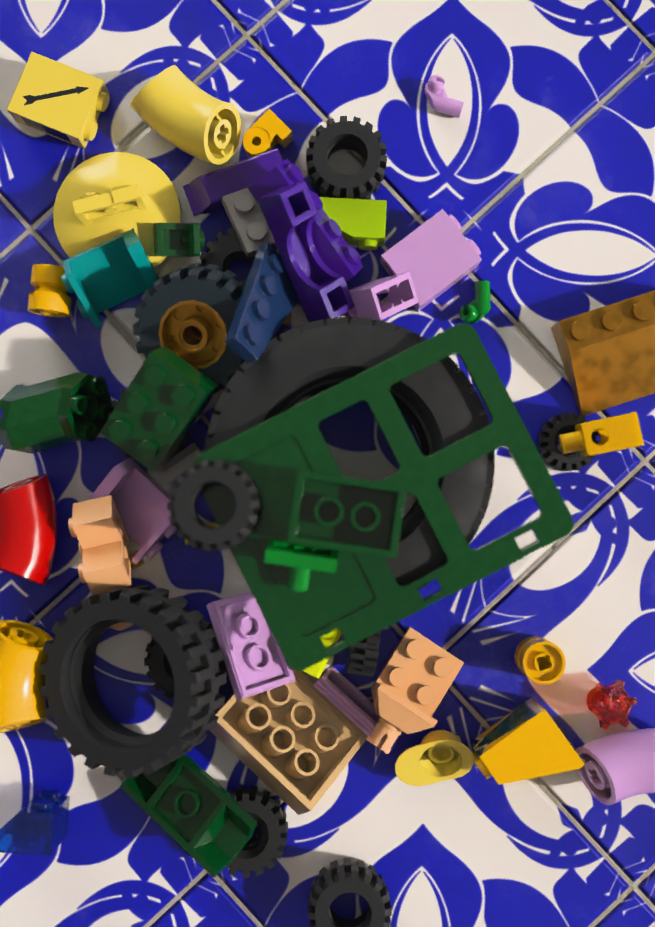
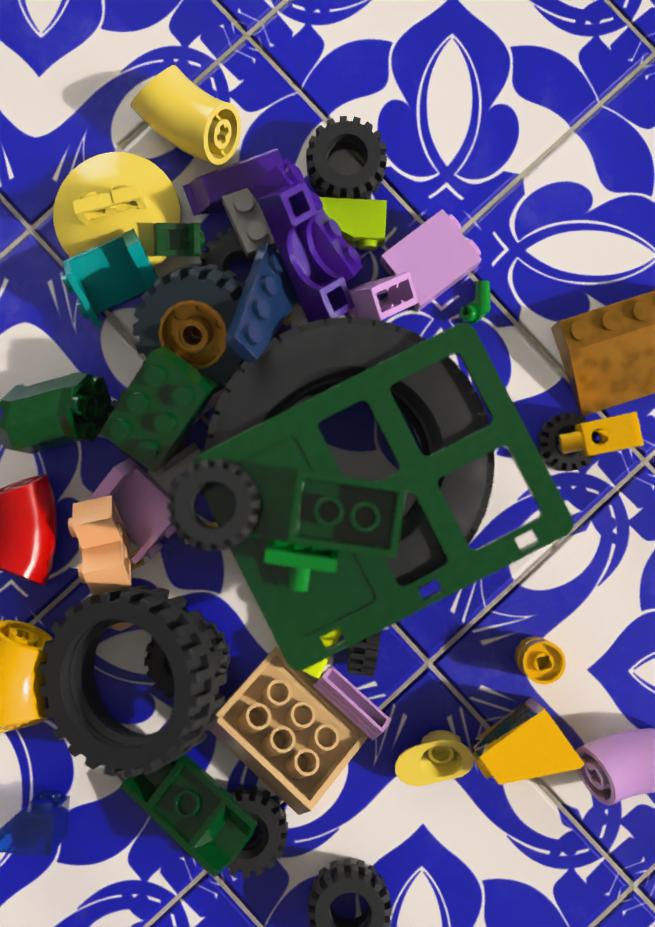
(50, 292): yellow wheel -> none
(59, 100): light yellow brick -> none
(248, 646): lavender tile -> none
(266, 134): yellow leg -> none
(410, 688): light nougat plate -> none
(438, 98): lavender arm -> none
(610, 704): clear red rock -> none

